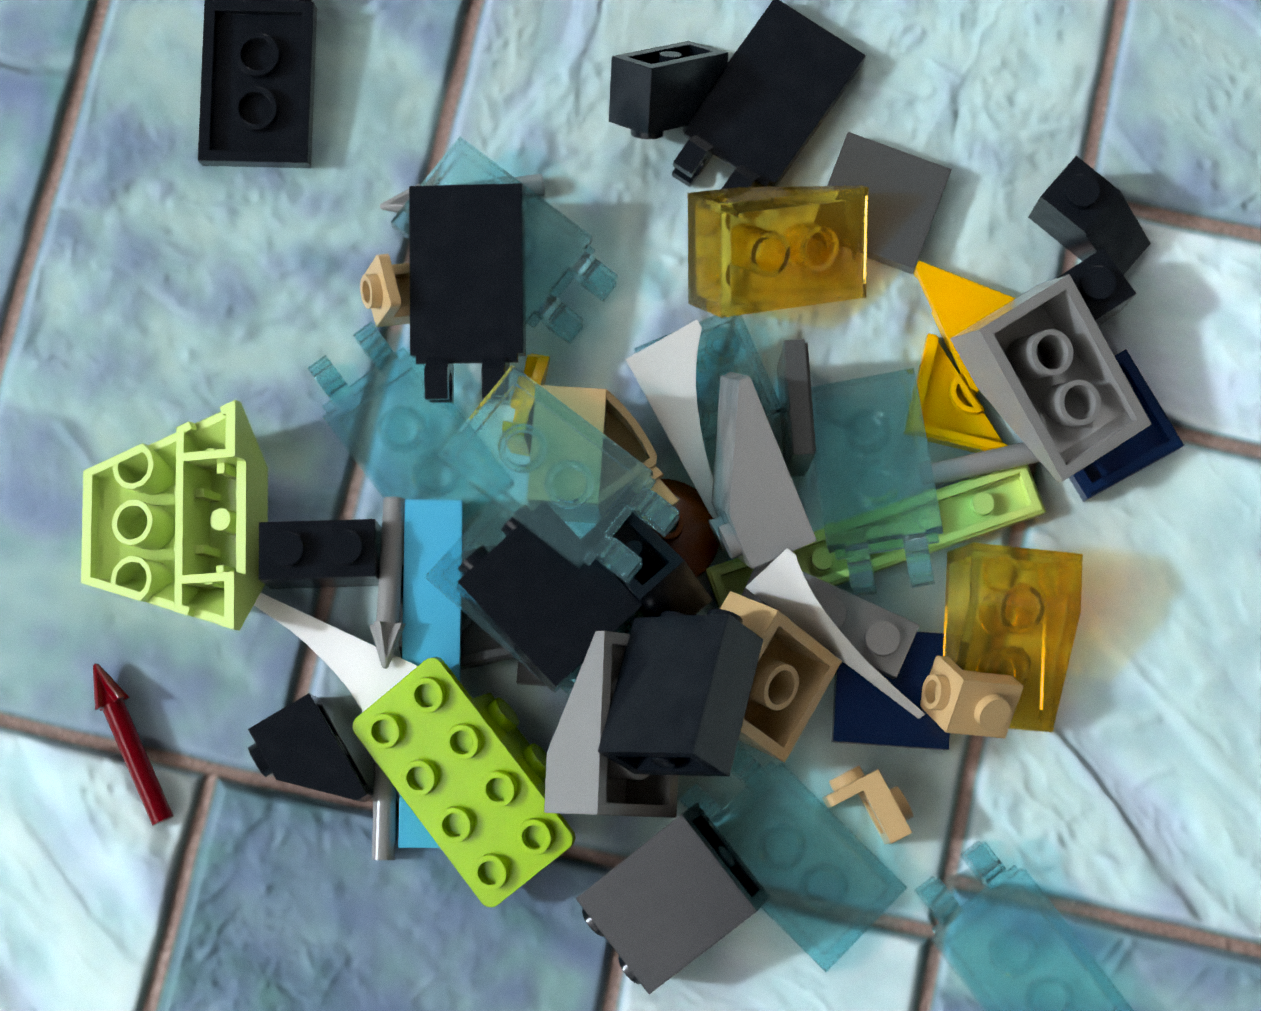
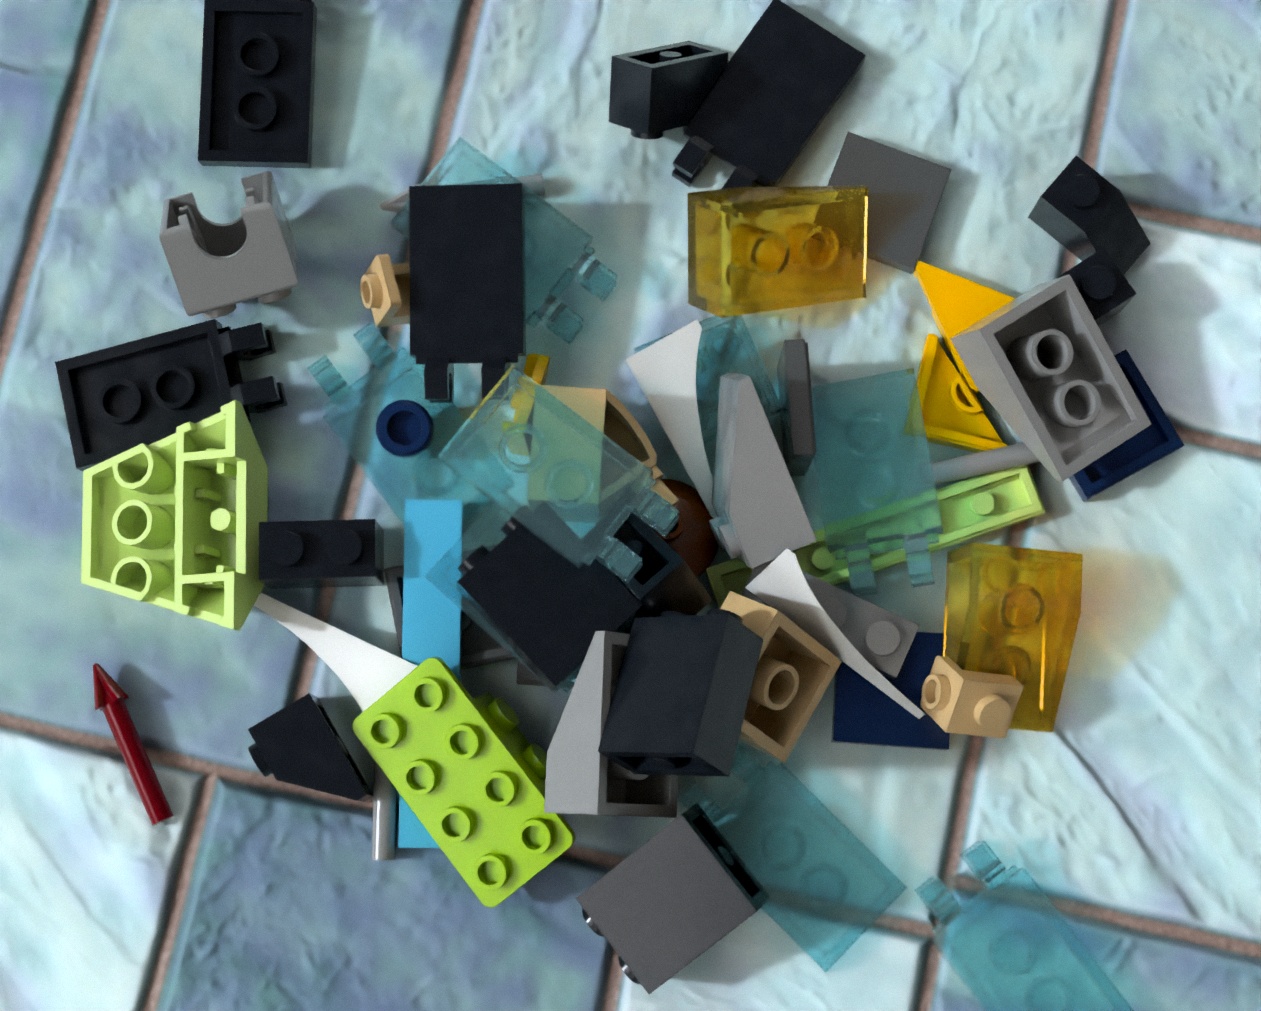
(158, 383): none -> black tile
(233, 260): none -> light grey piece
(386, 628): light grey piece -> none
(405, 429): none -> dark blue tile
(884, 805): tan bracket -> none

